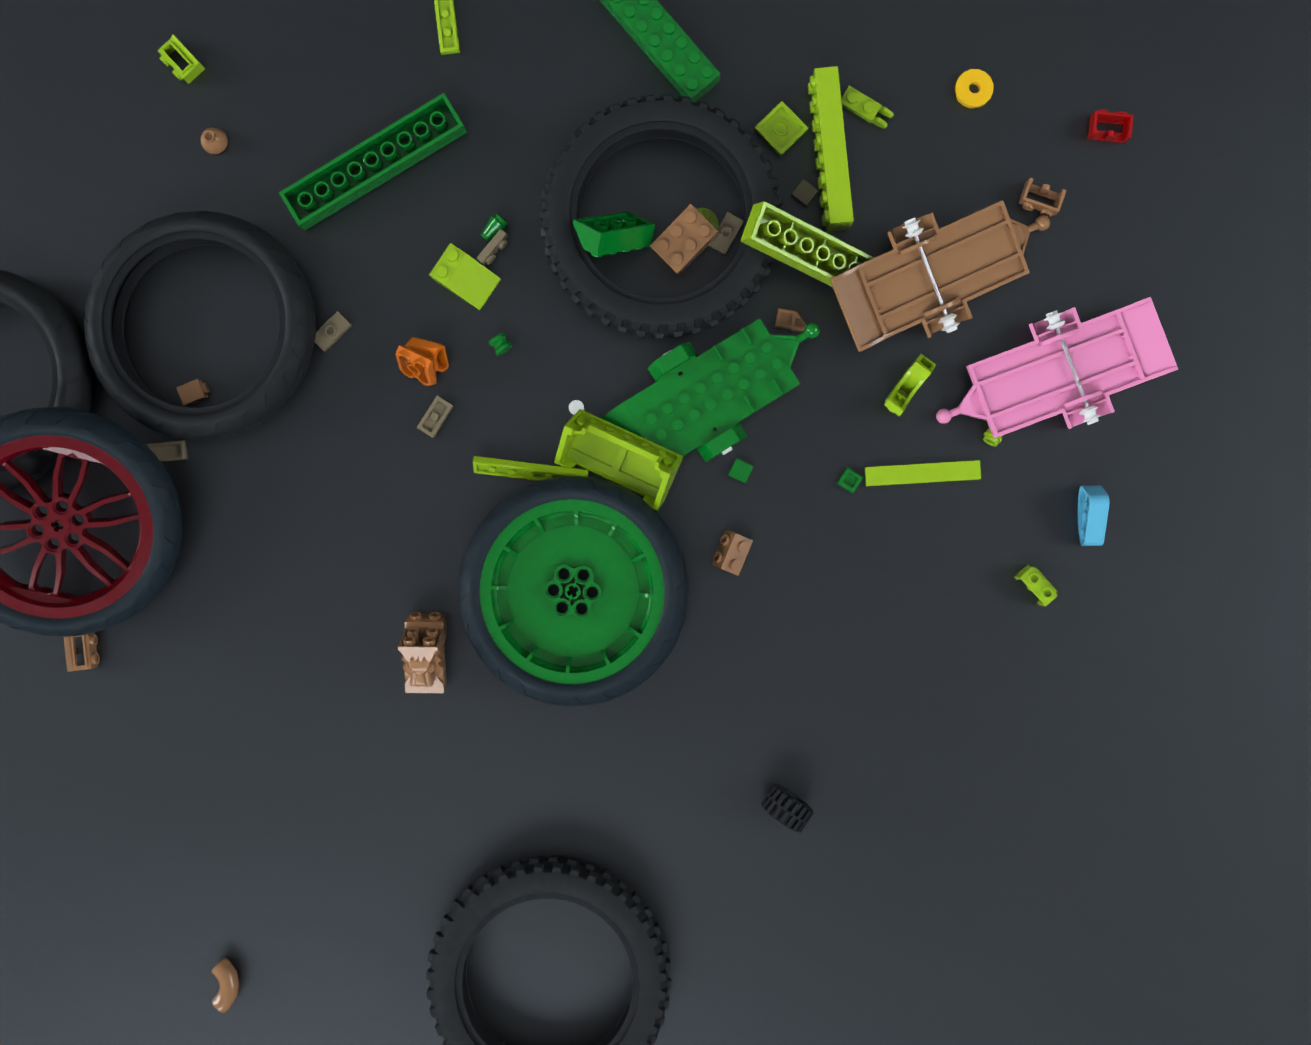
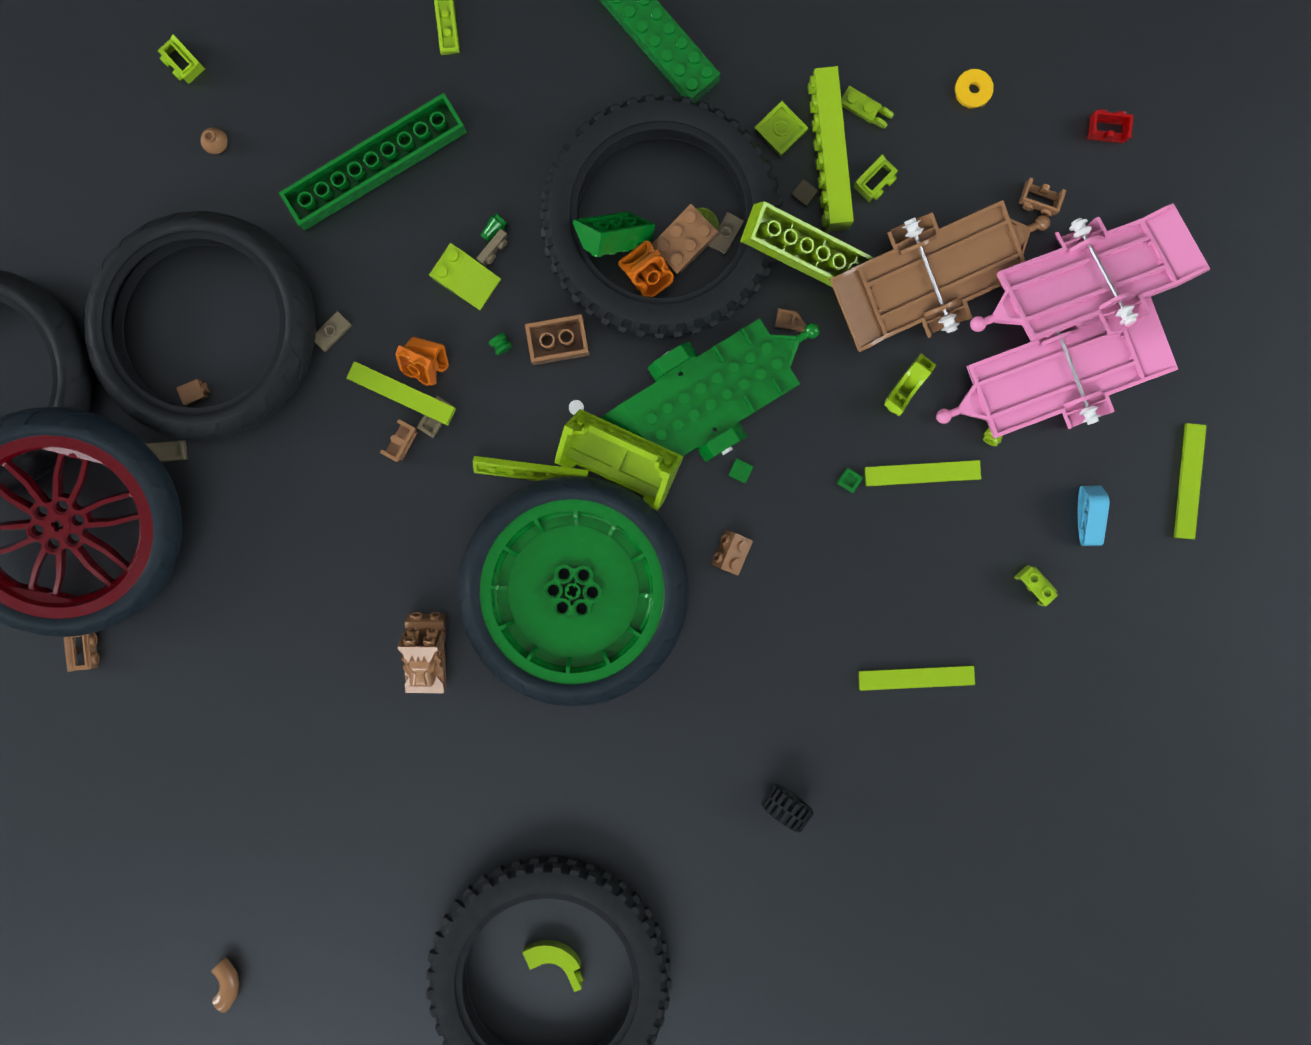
(400, 441): none -> medium nougat window
(401, 393): none -> lime tile
(556, 953): none -> lime arch
(557, 339): none -> medium nougat brick
(647, 270): none -> orange piece
(865, 191): none -> lime window
(916, 677): none -> lime tile
(1101, 280): none -> bright pink piece
(1189, 481): none -> lime tile

